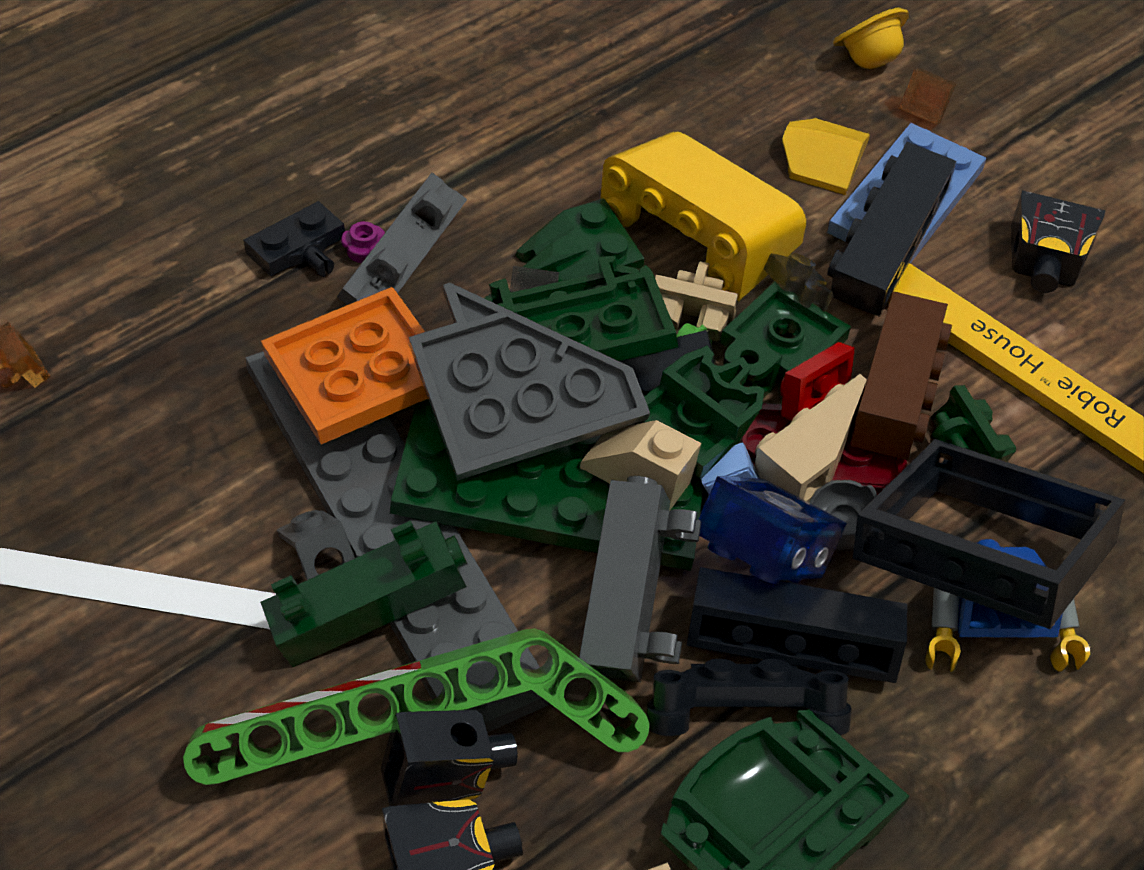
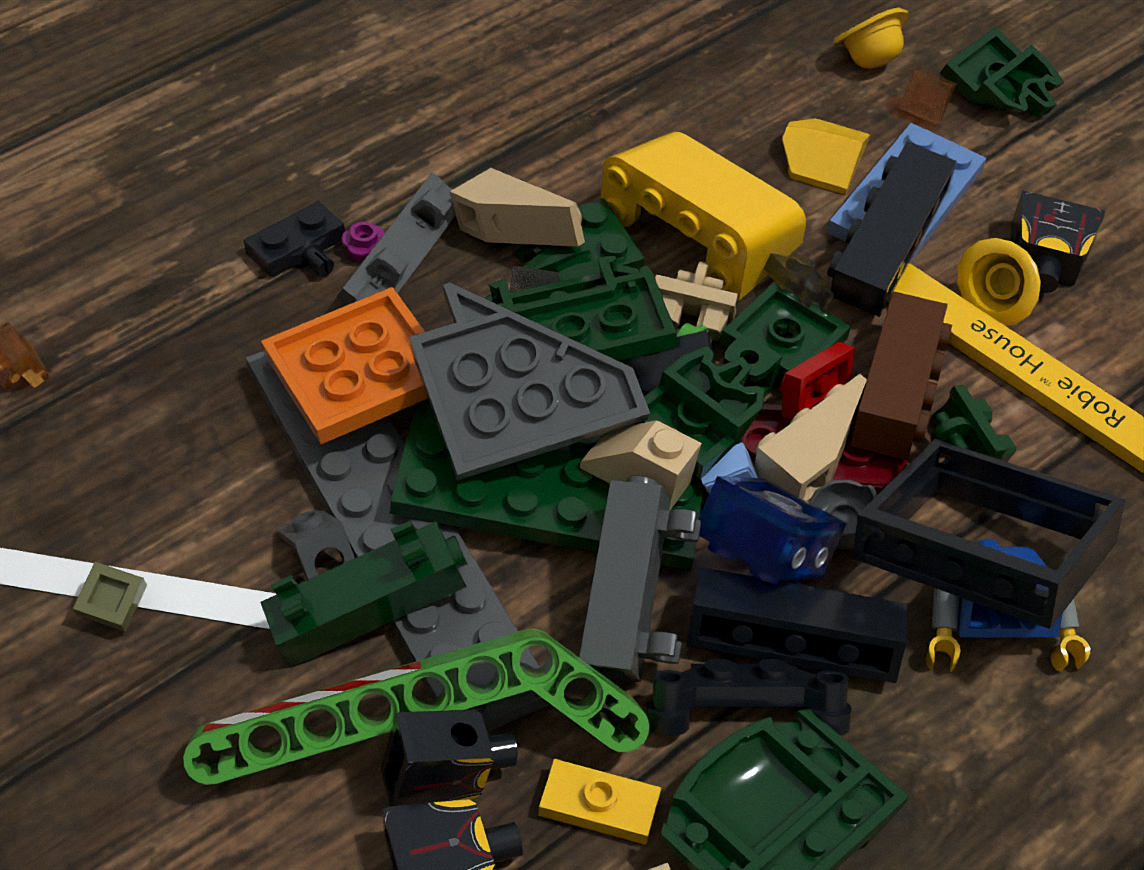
(110, 596): none -> olive plate
(515, 212): none -> tan slope
(599, 801): none -> yellow plate
(999, 280): none -> yellow hat
(1003, 77): none -> dark green plate

